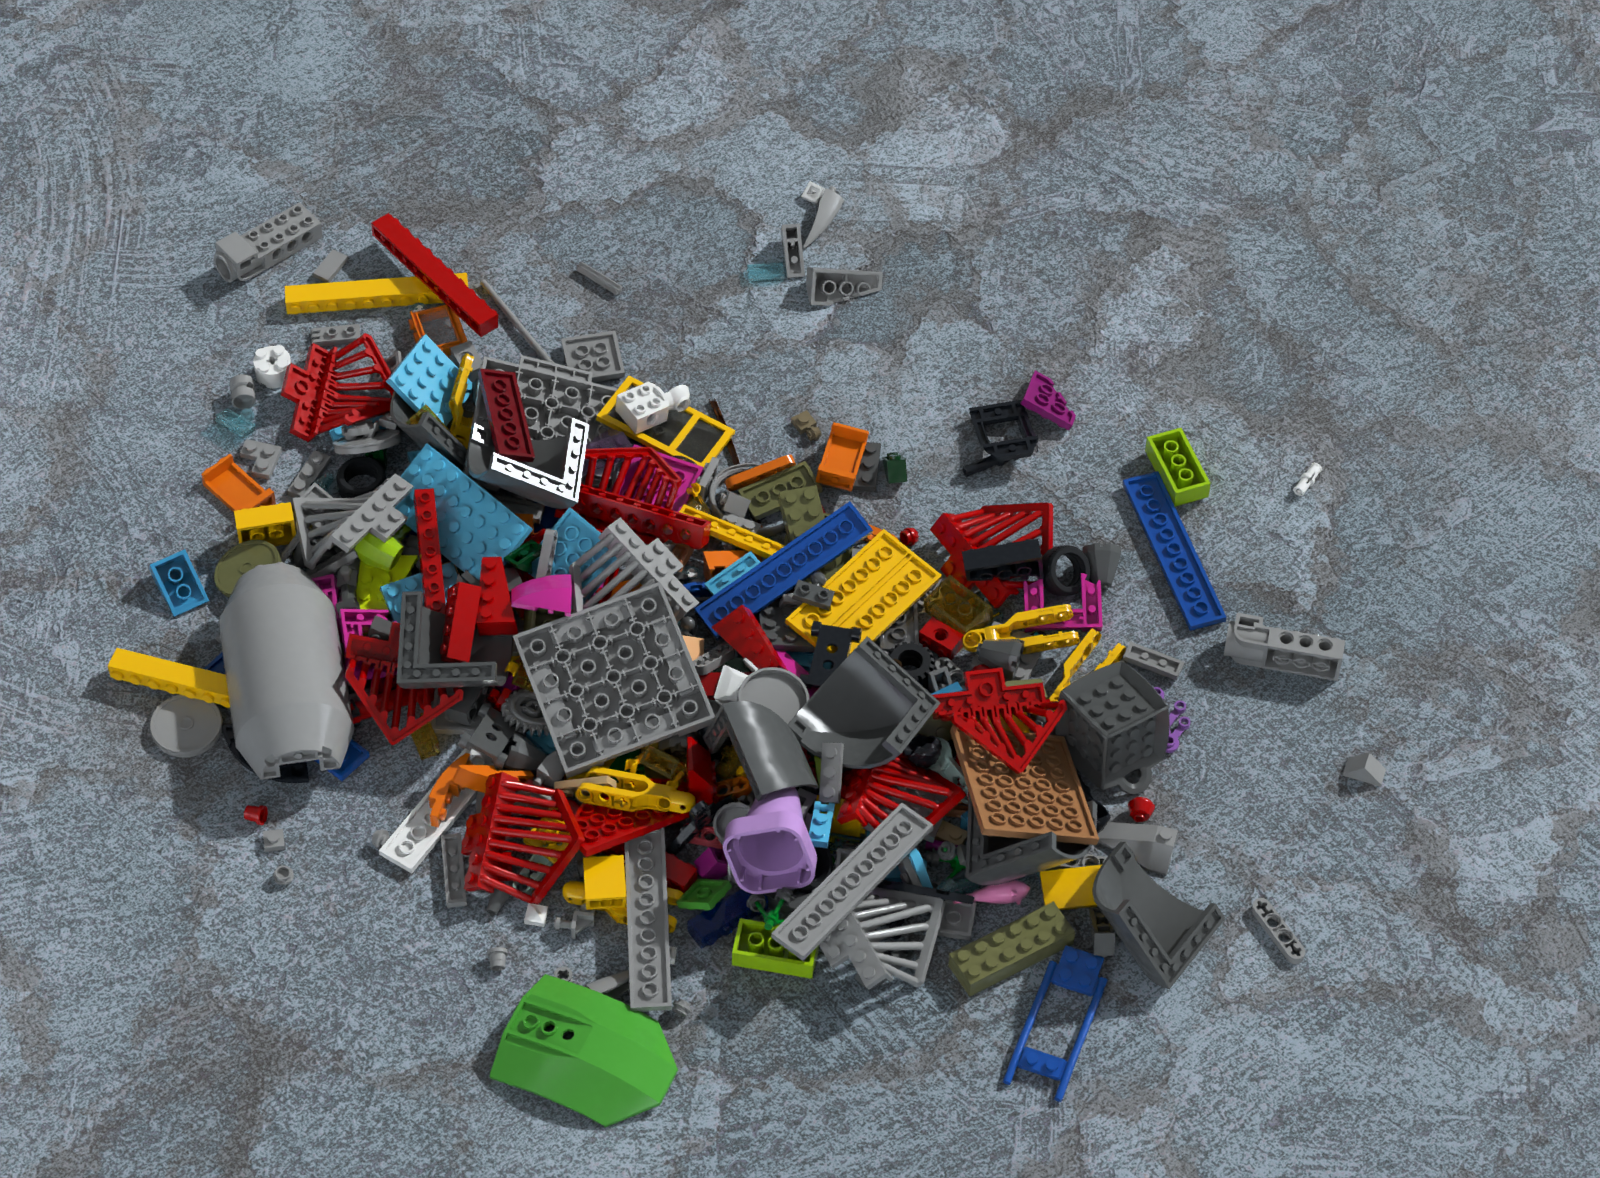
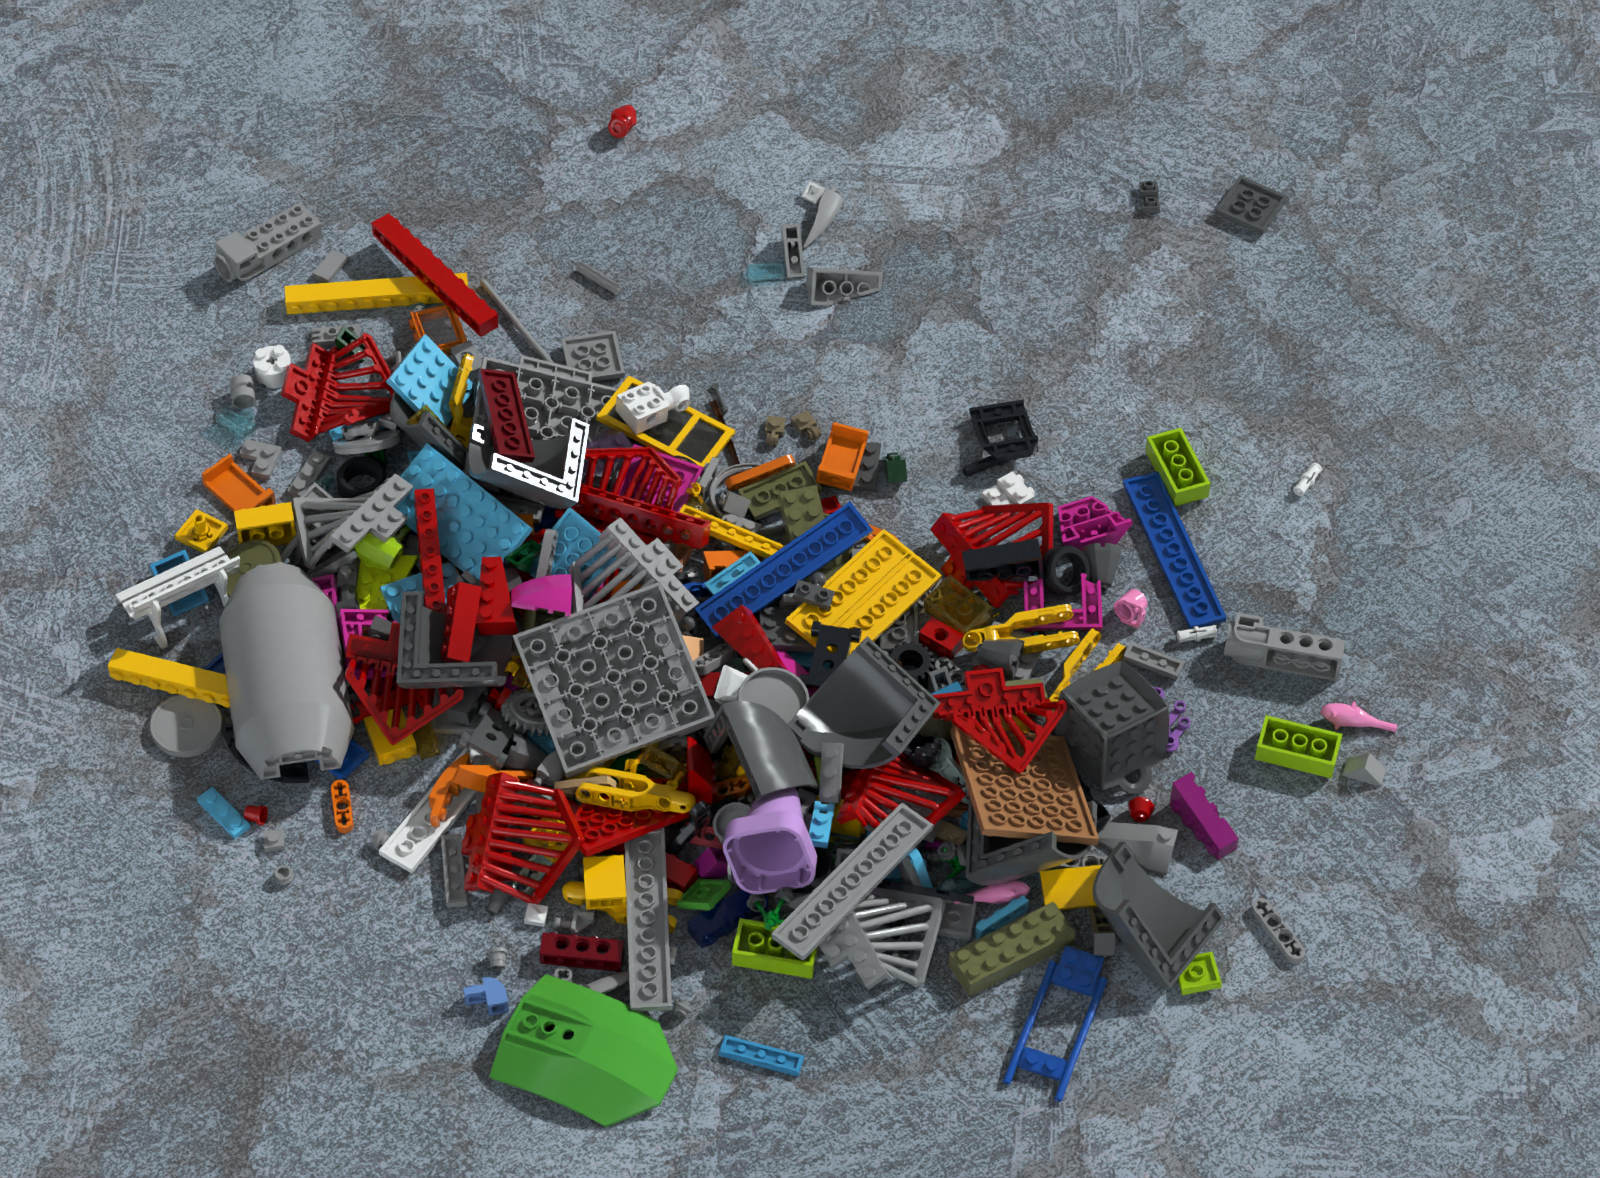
(166, 593): none -> white piece
(200, 527): none -> yellow plate
(223, 813): none -> medium azure plate
(338, 814): none -> orange beam
(344, 338): none -> dark green slope
(382, 748): none -> yellow brick
(491, 992): none -> medium blue brick
(589, 959): none -> dark red brick
(622, 121): none -> red head
(715, 387): none -> dark grey hinge
(761, 1055): none -> dark azure tile
(774, 428): none -> dark tan plate
(830, 504): none -> red plate
(909, 536): red plate -> none
(1002, 917): none -> medium azure plate
(1009, 490): none -> white plate
(1044, 400): magenta plate -> none
(1090, 522): none -> dark pink wedge
(1130, 606): none -> bright pink piece
(1149, 197): none -> dark grey slope
(1196, 633): none -> white pin
(1200, 975): none -> lime plate
(1202, 817): none -> magenta wedge
(1251, 205): none -> dark grey plate
(1298, 746): none -> lime brick
(1352, 716): none -> bright pink piece

